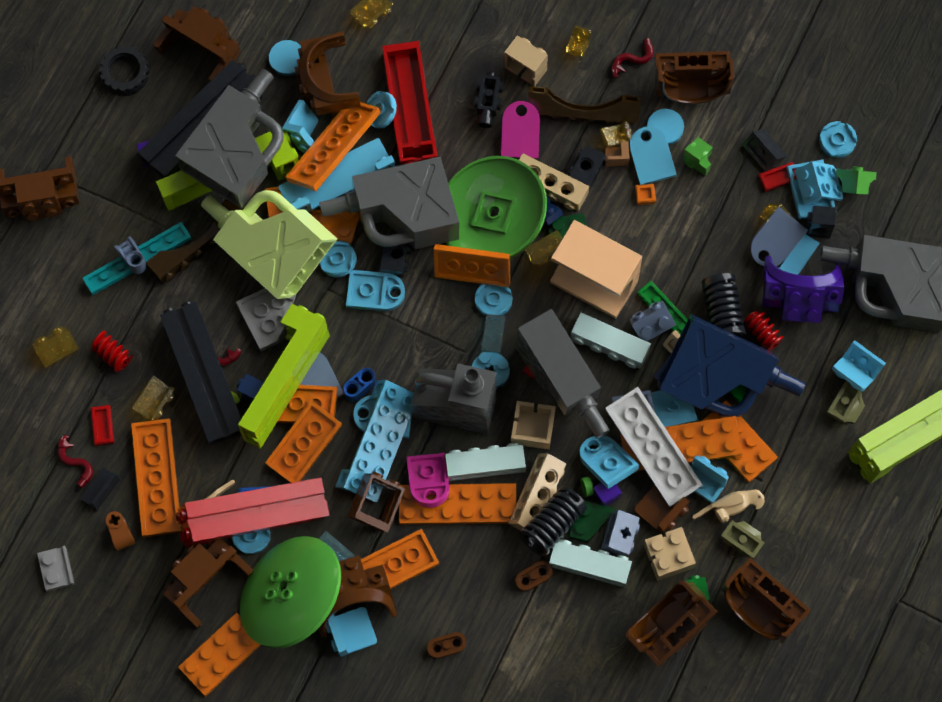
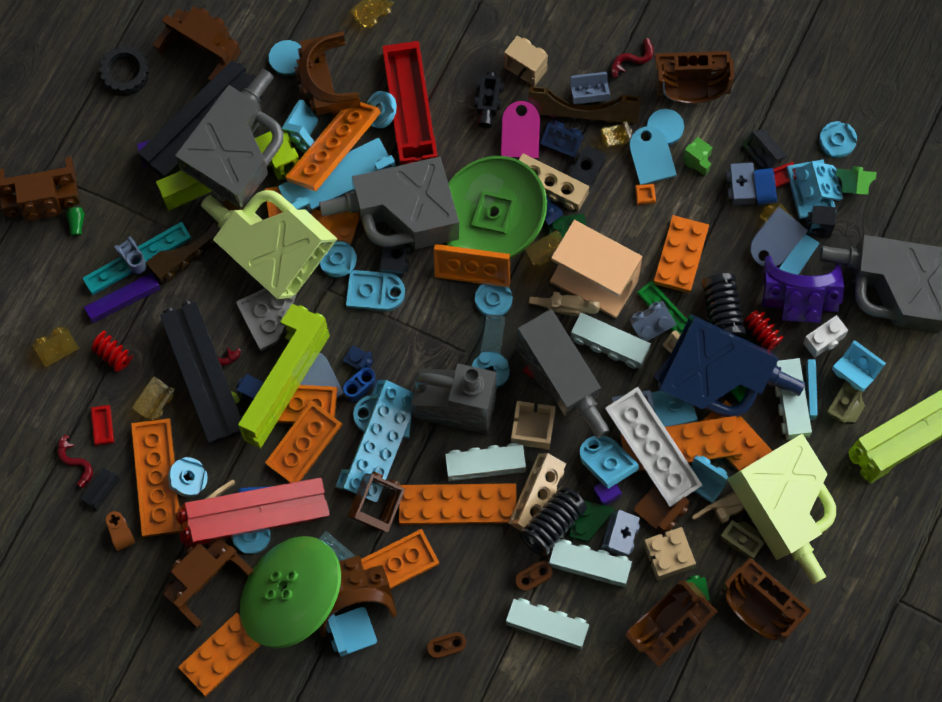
(55, 568): light grey plate -> none
(75, 220): none -> green cone
(122, 297): none -> dark purple slope
(196, 472): none -> medium azure plate
(358, 359): none -> dark blue bracket
(426, 477): dark pink tile -> none
(547, 623): none -> light aqua brick
(562, 139): none -> dark blue bracket
(567, 304): none -> tan animal
(579, 41): clear yellow bracket -> none
(587, 486): bright green tile -> none
(589, 88): none -> sand blue bracket
(618, 156): medium nougat panel -> none
(681, 254): none -> orange plate
(747, 192): none -> sand blue brick
(765, 186): none -> blue beam
(779, 498): none -> yellowish green piece
(793, 407): none -> light aqua brick
(811, 388): none -> medium azure tile
(825, 336): none -> white brick

